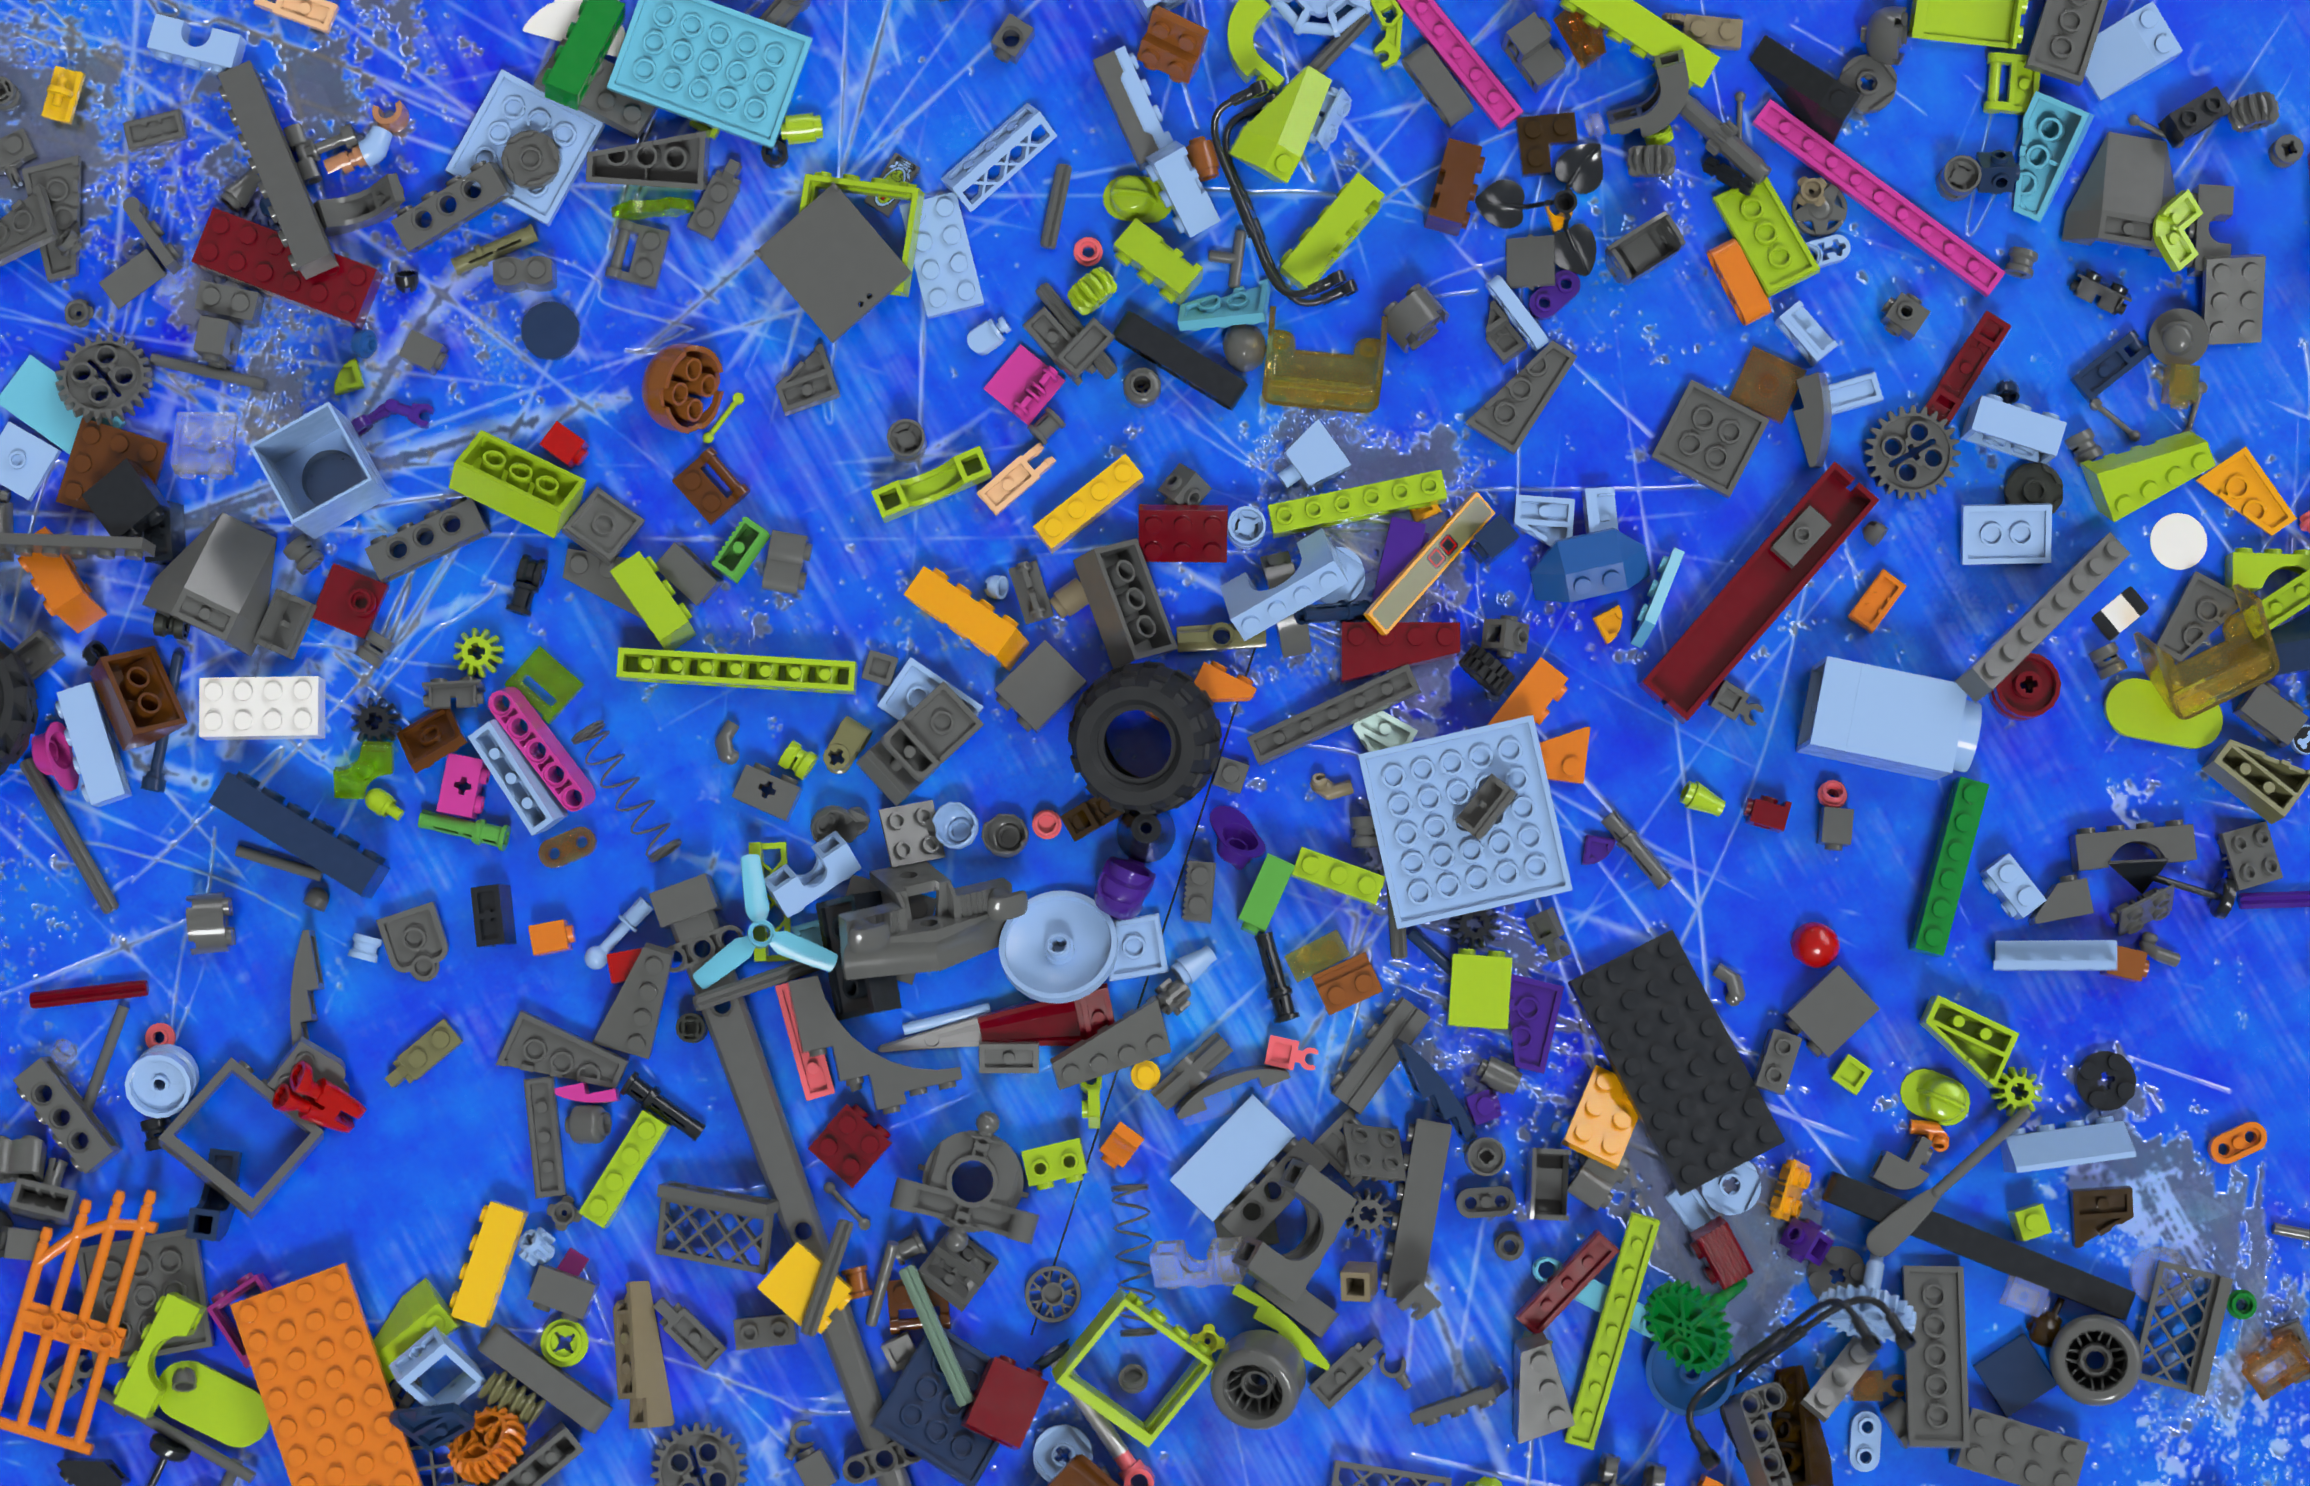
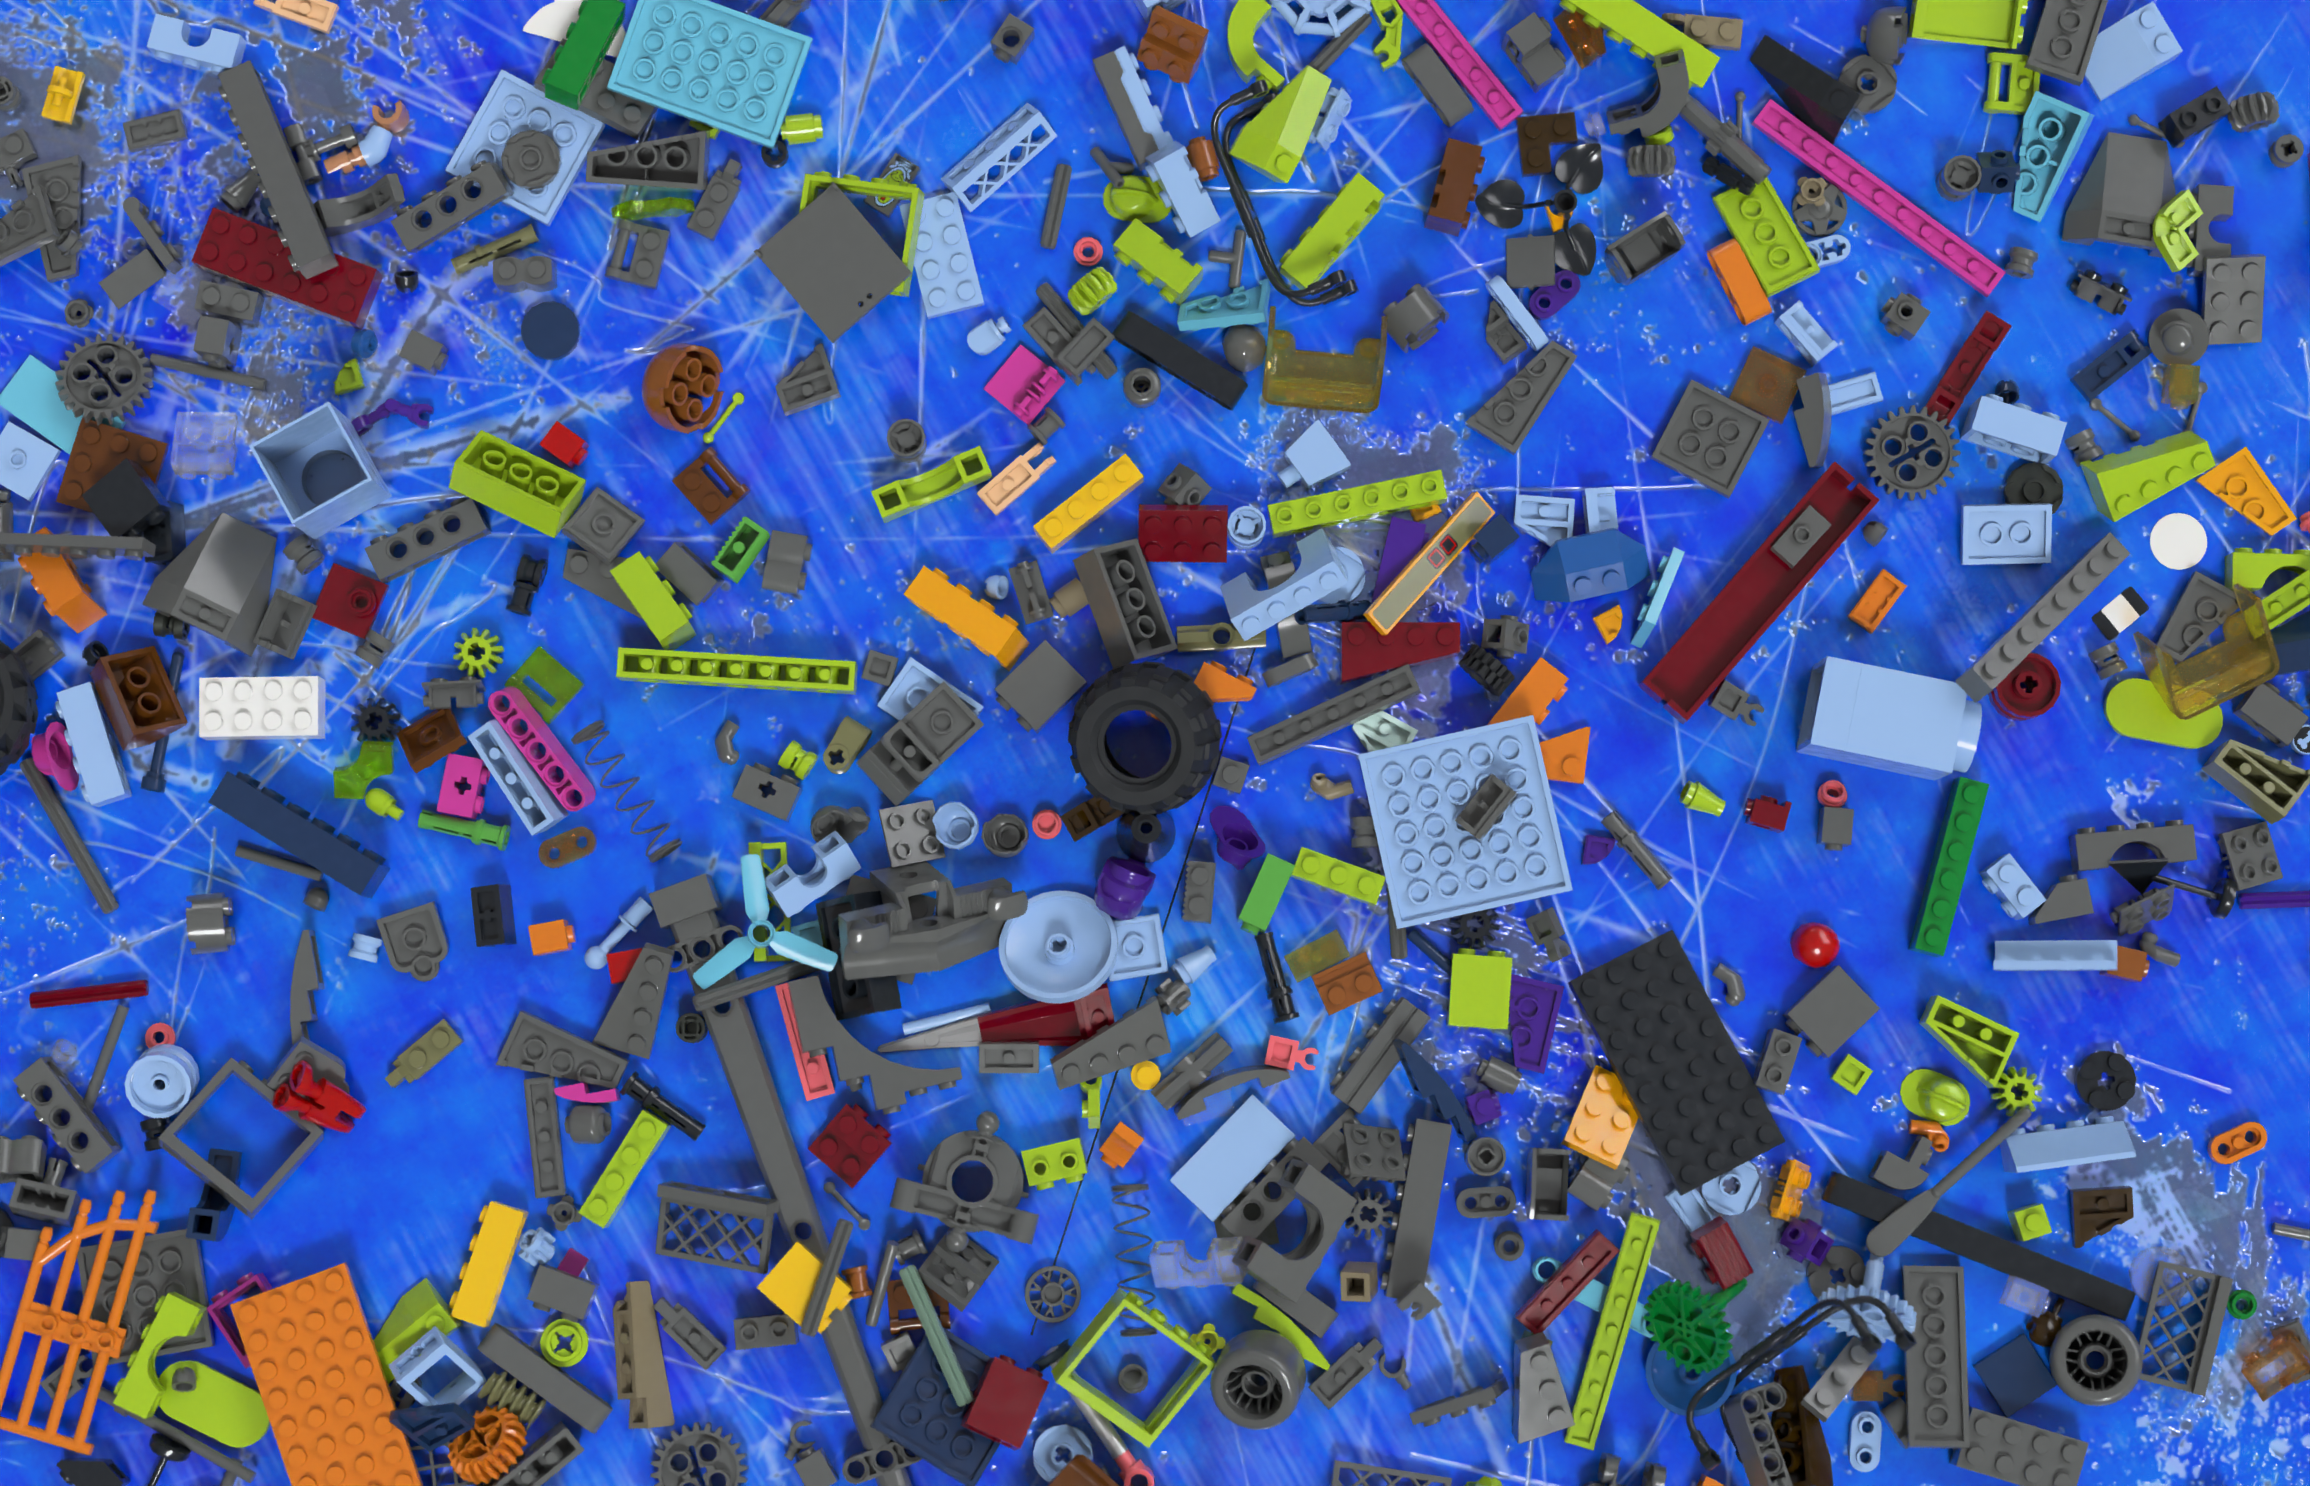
(1112, 169): none -> dark grey piece
(1290, 670): none -> dark grey beam

